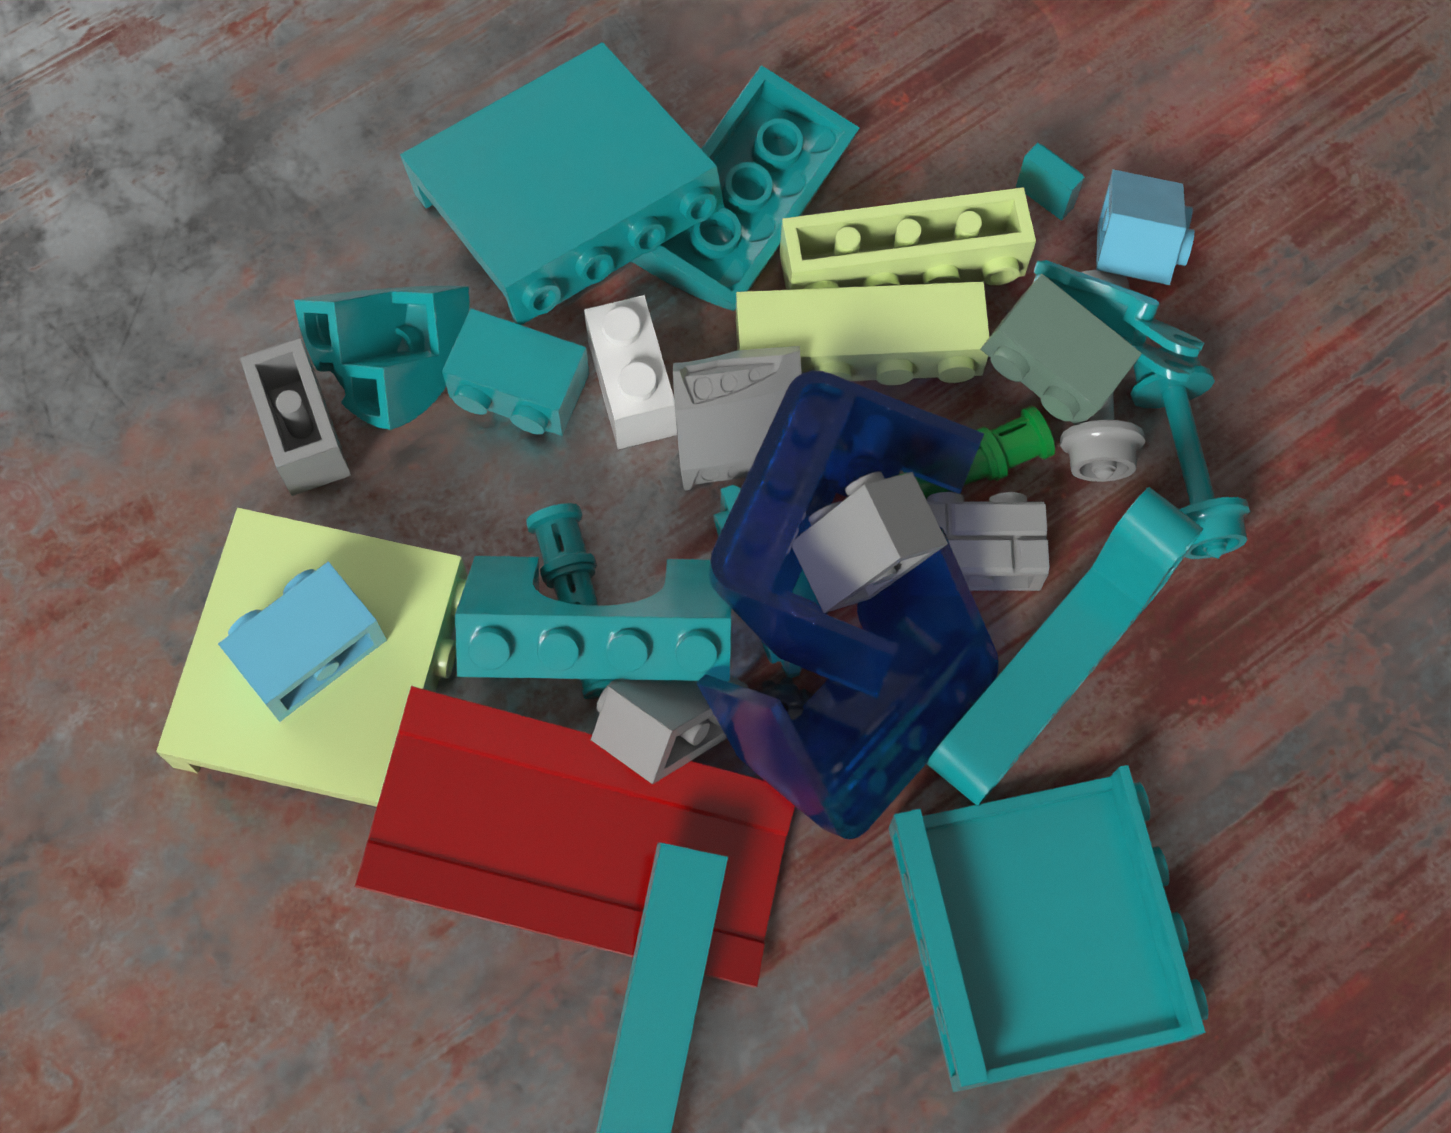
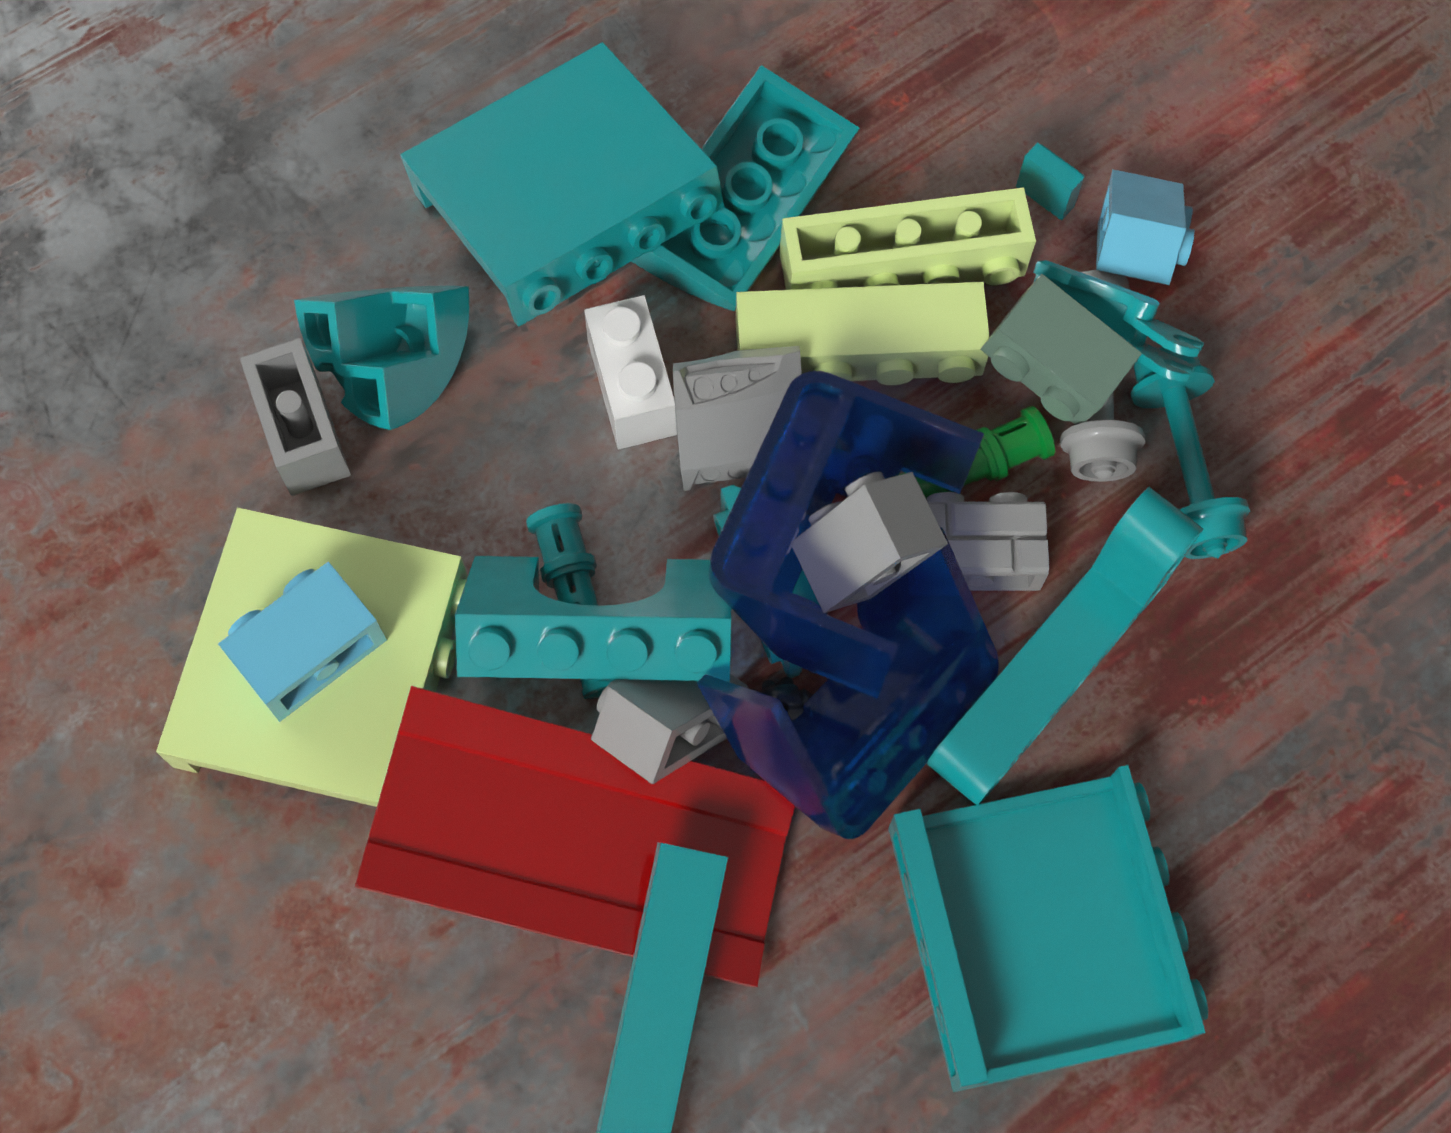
(515, 373): teal brick -> none

